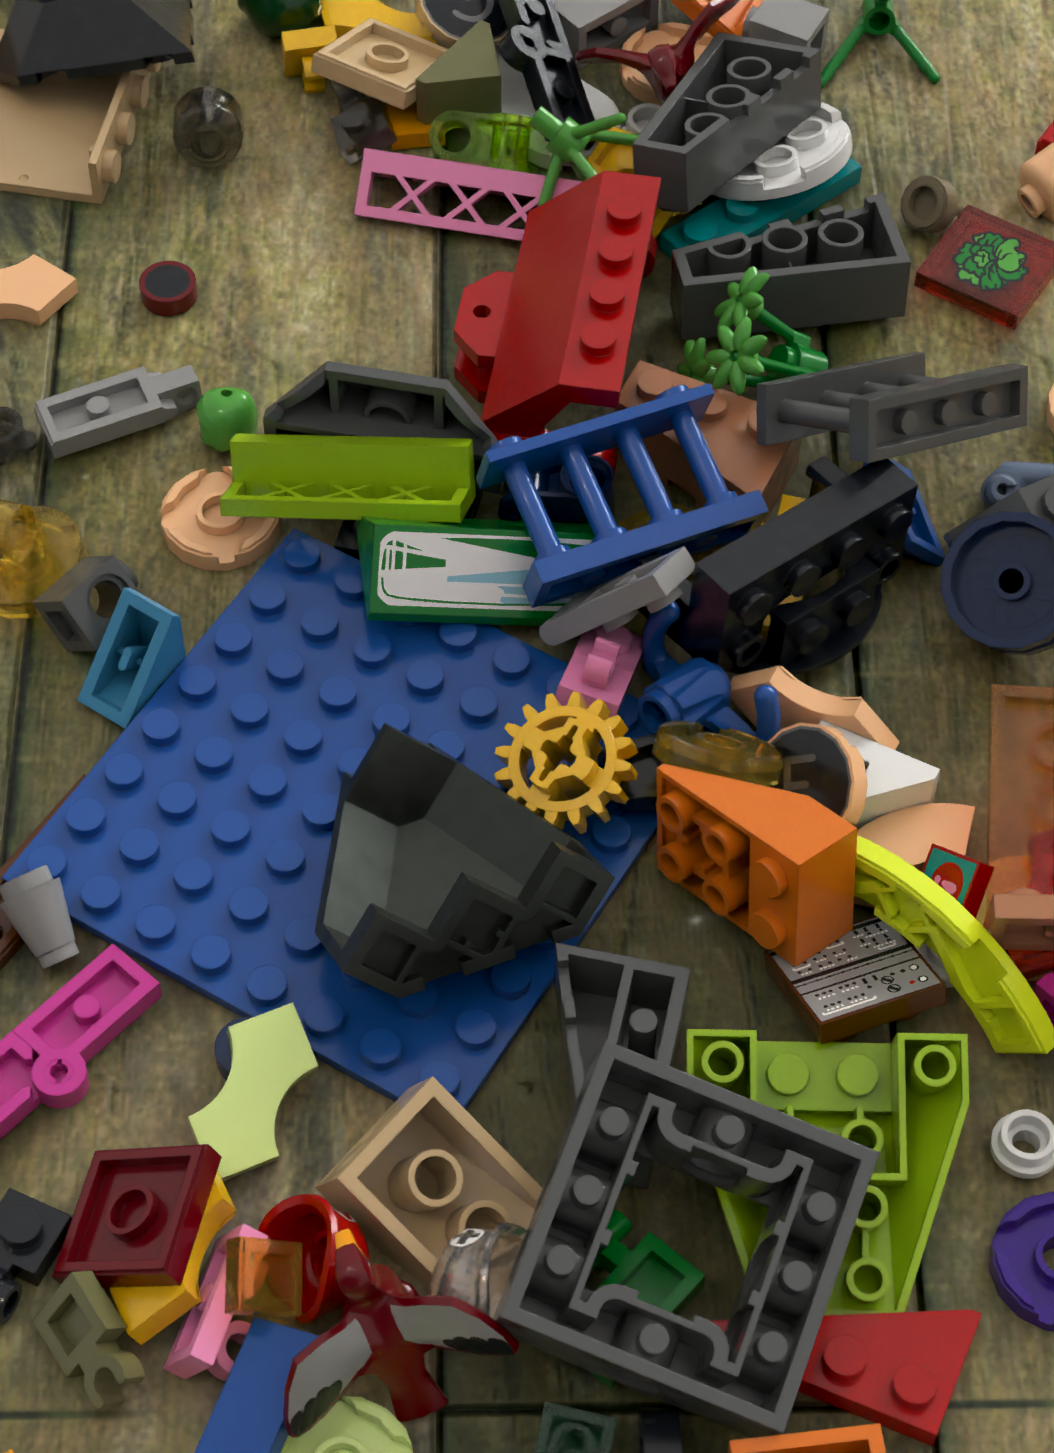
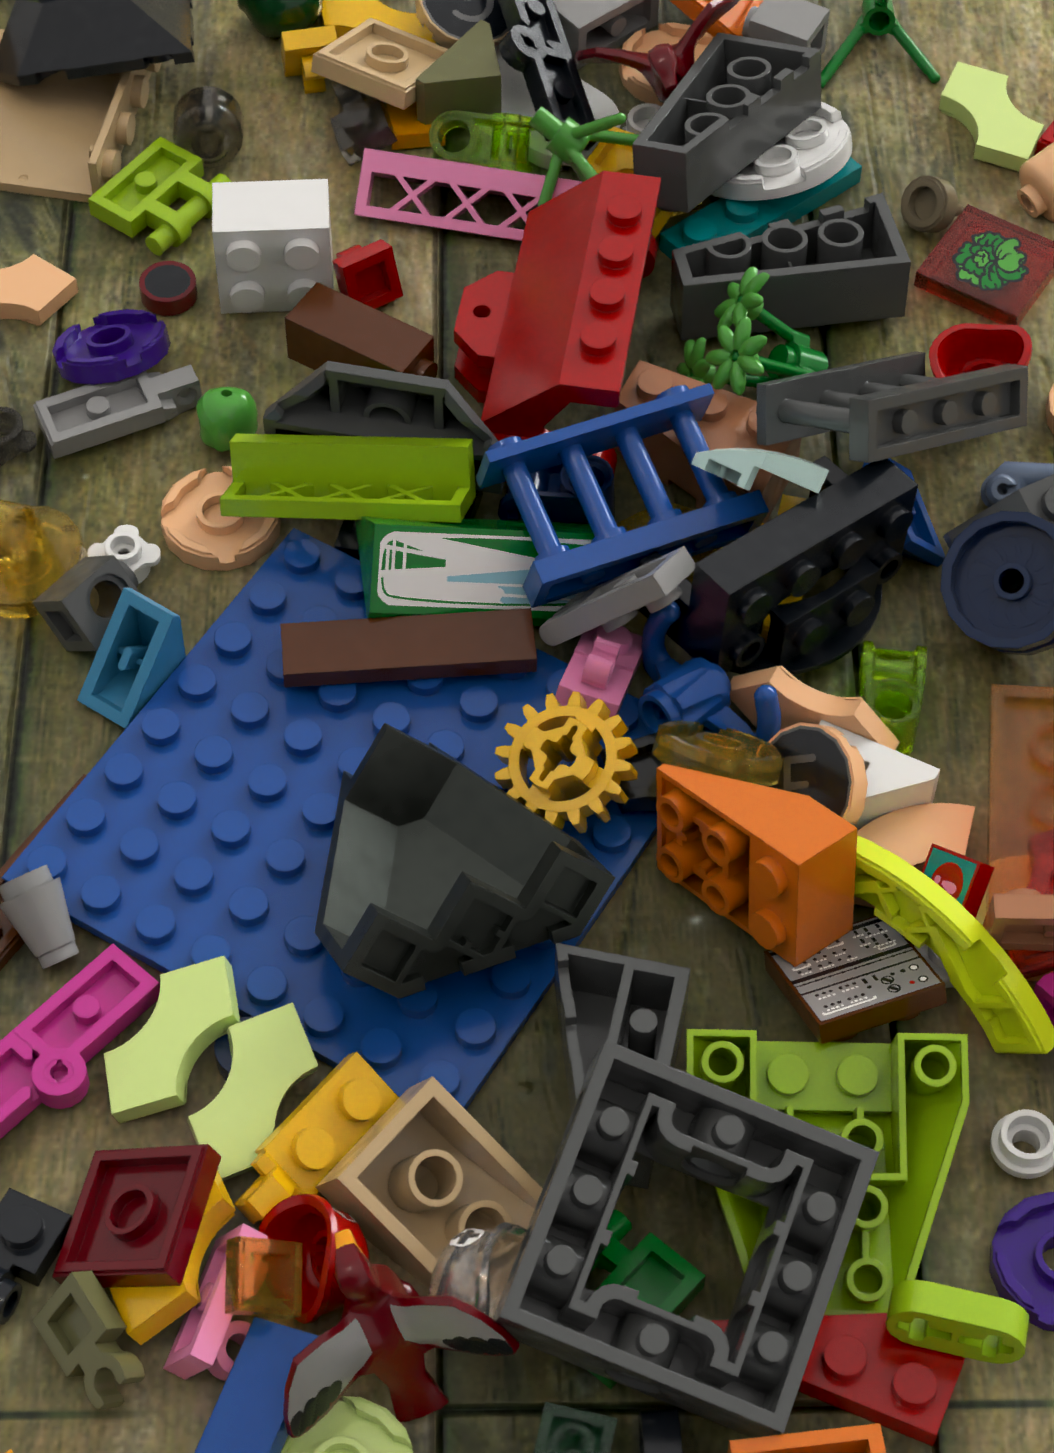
(113, 349): none -> dark purple tile
(137, 553): none -> white plate
(146, 189): none -> lime plate
(155, 1064): none -> yellowish green tile
(270, 242): none -> white brick
(316, 1135): none -> yellow hinge
(346, 331): none -> reddish brown brick
(368, 274): none -> red tile
(408, 647): none -> reddish brown tile
(743, 464): none -> light aqua slope
(894, 688): none -> clear neon green piece
(957, 1321): none -> lime beam
(978, 347): none -> red helmet
(982, 105): none -> yellowish green tile

